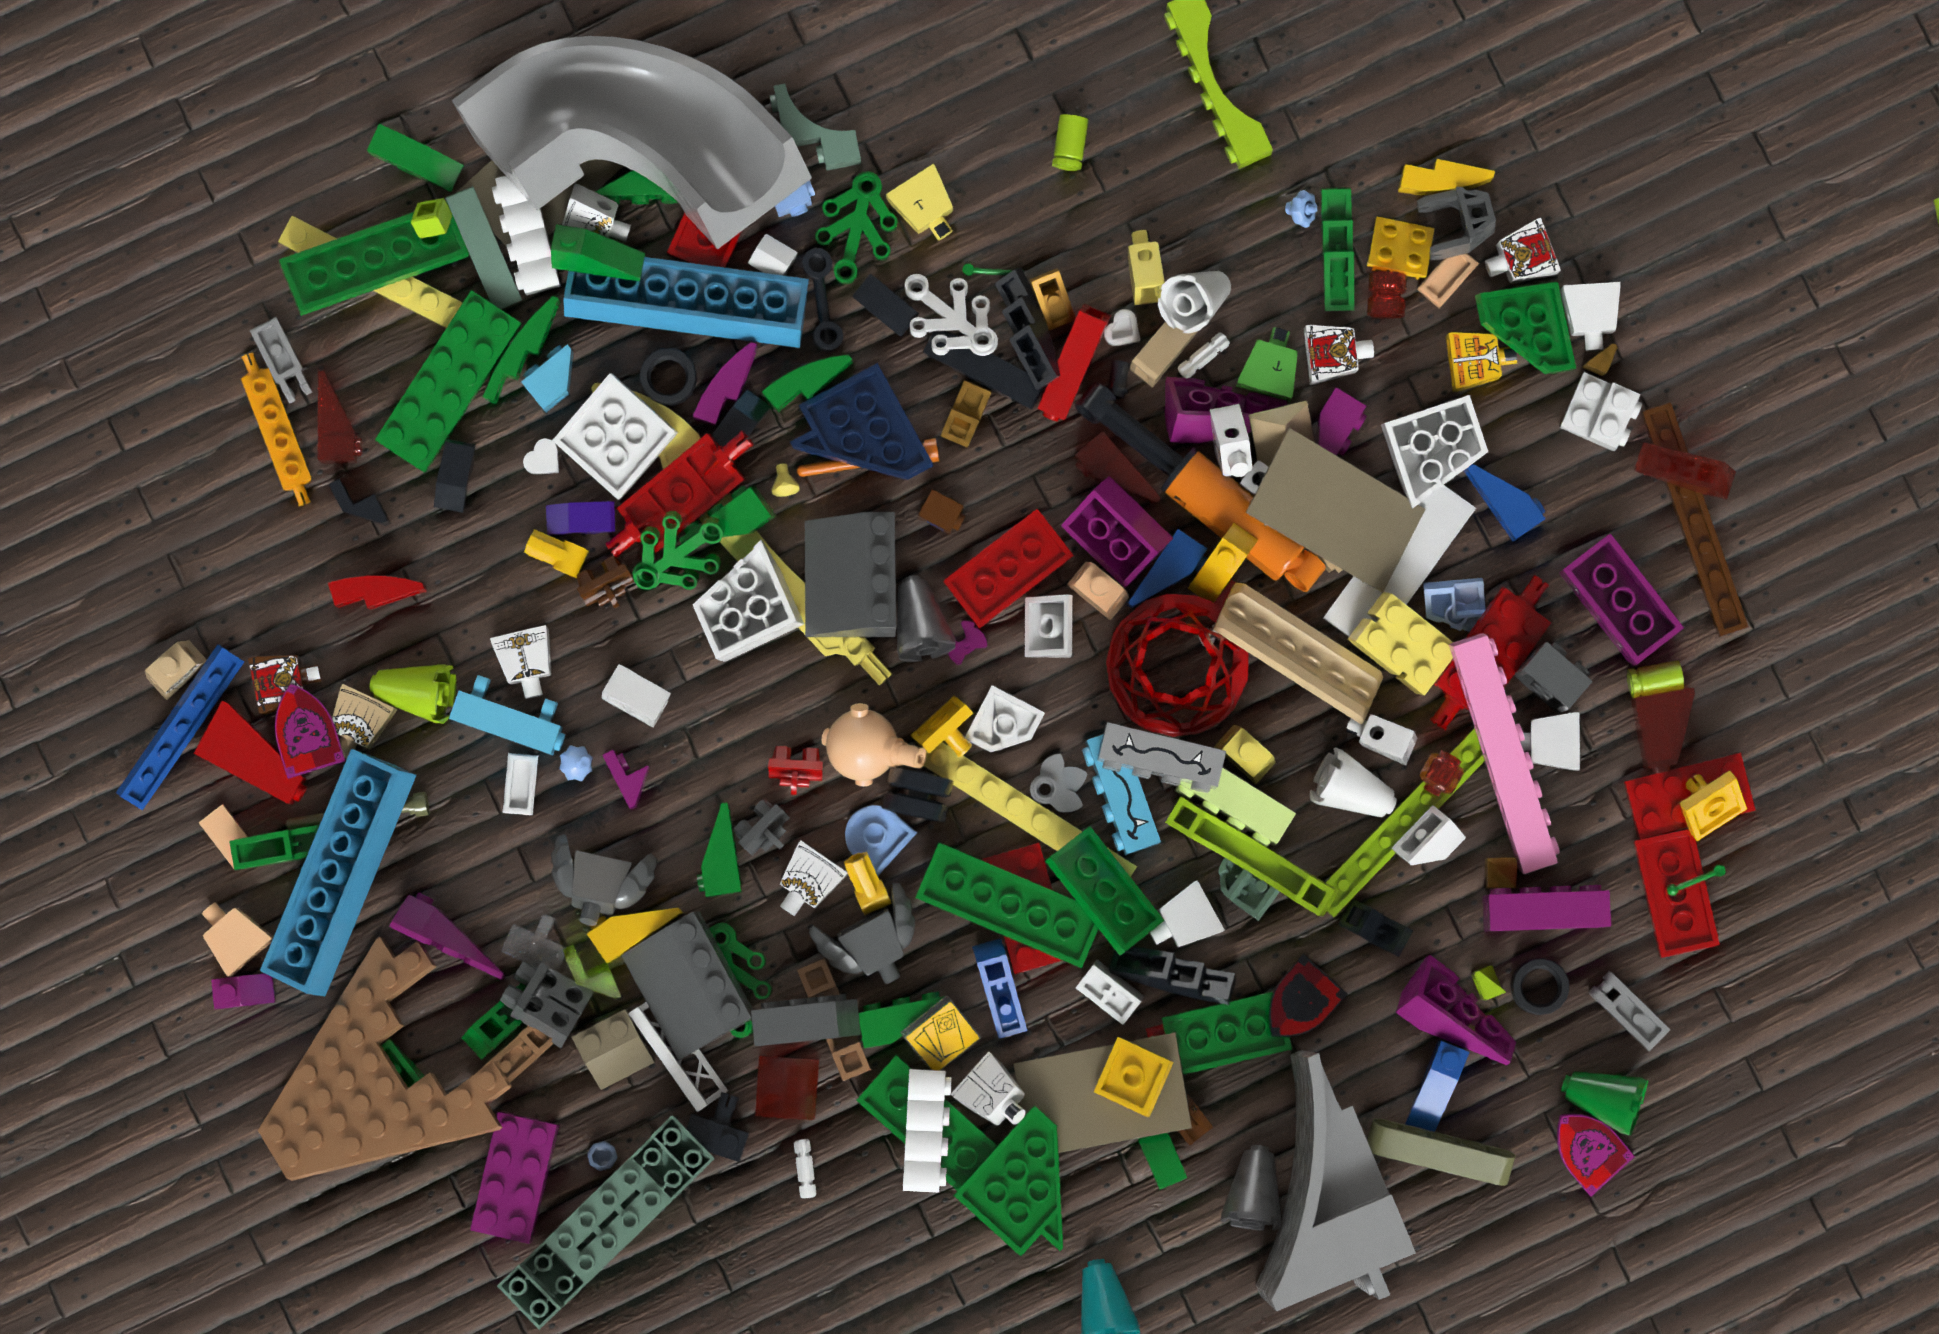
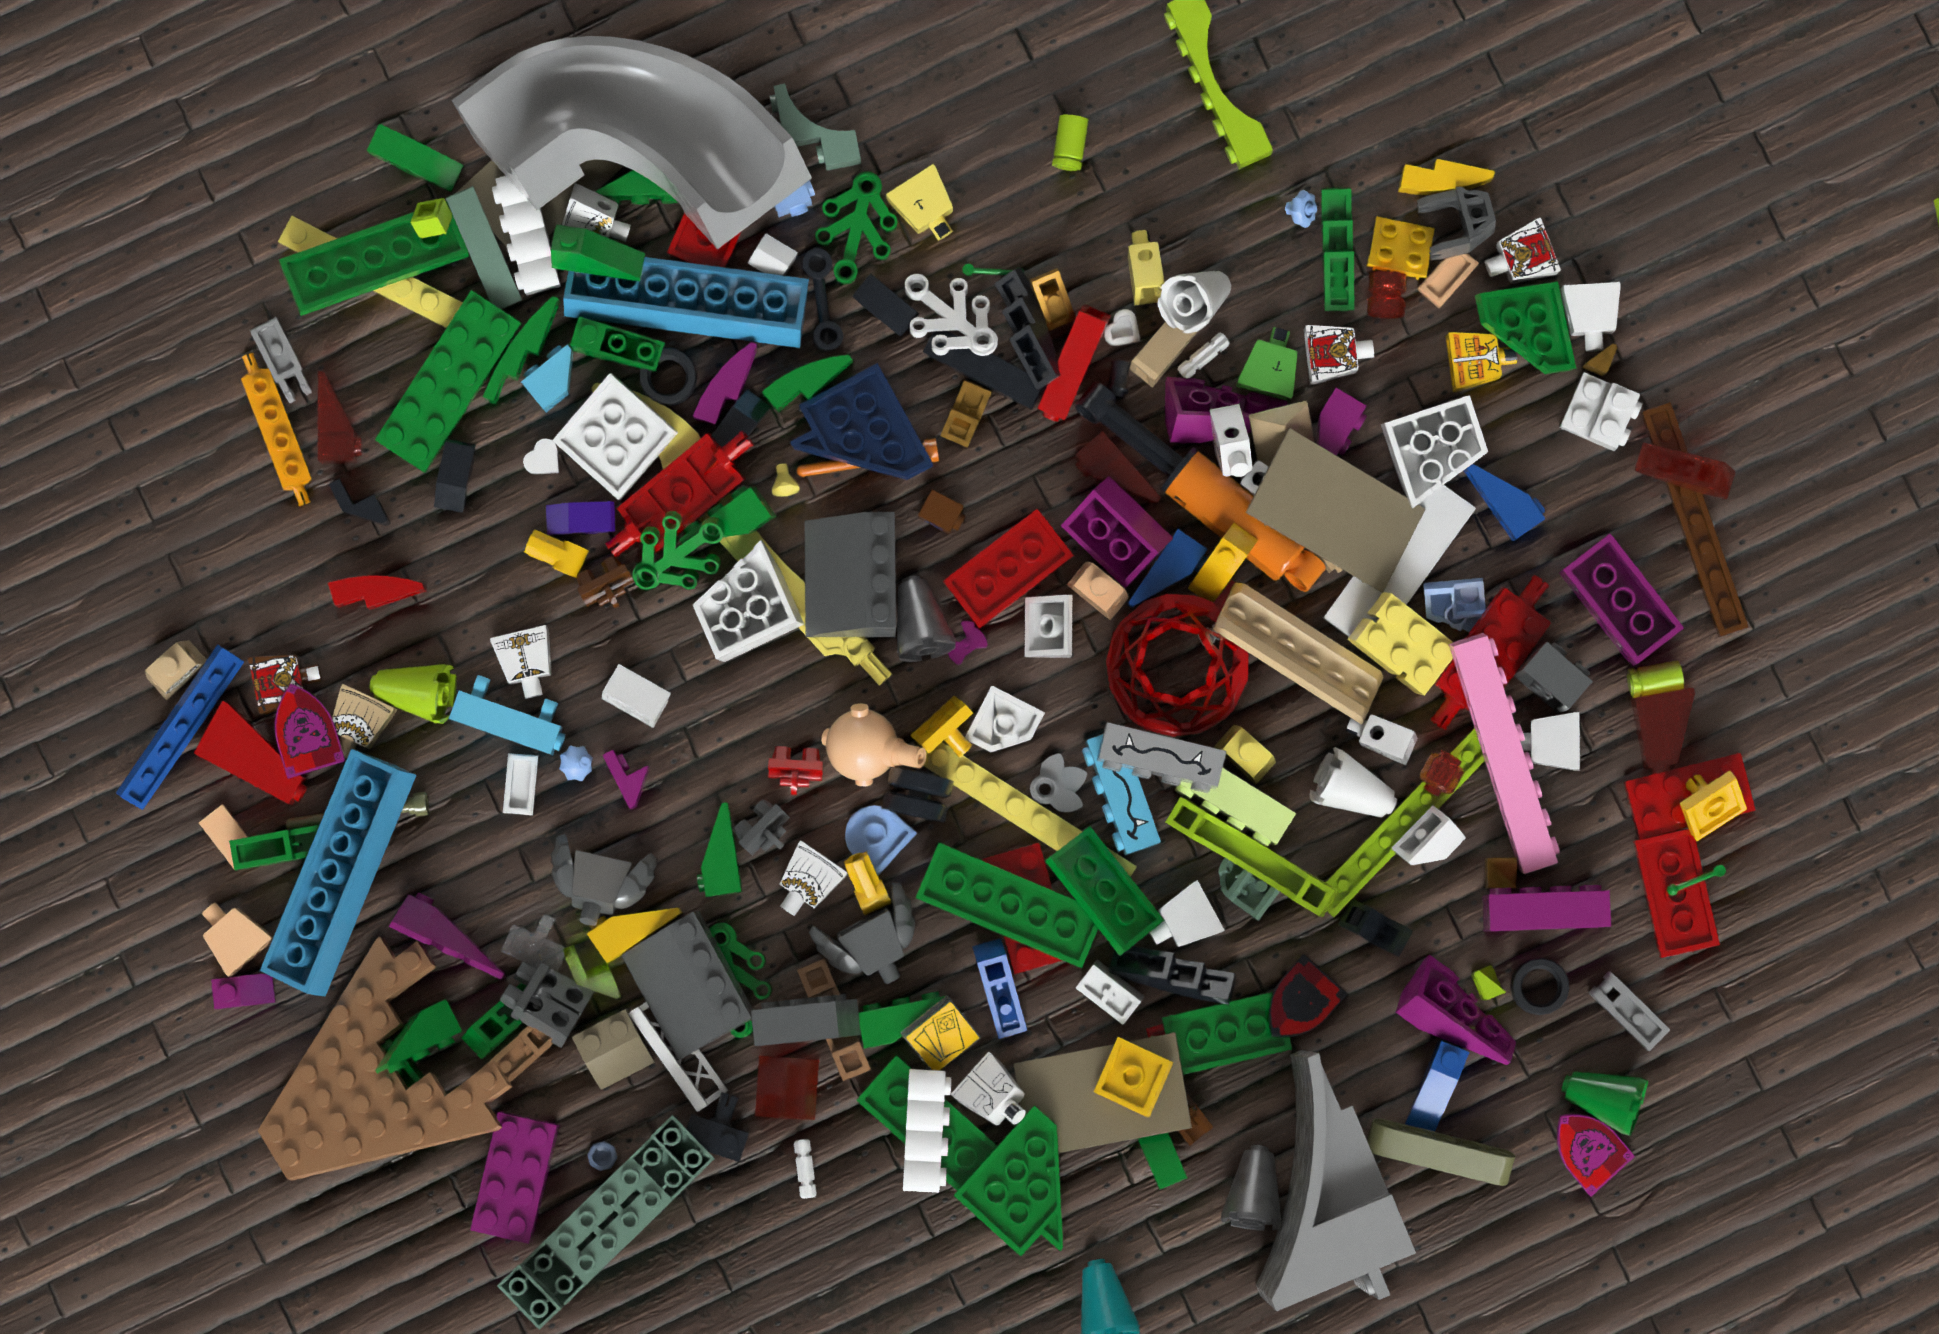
(423, 1031): none -> green slope
(616, 345): none -> green slope

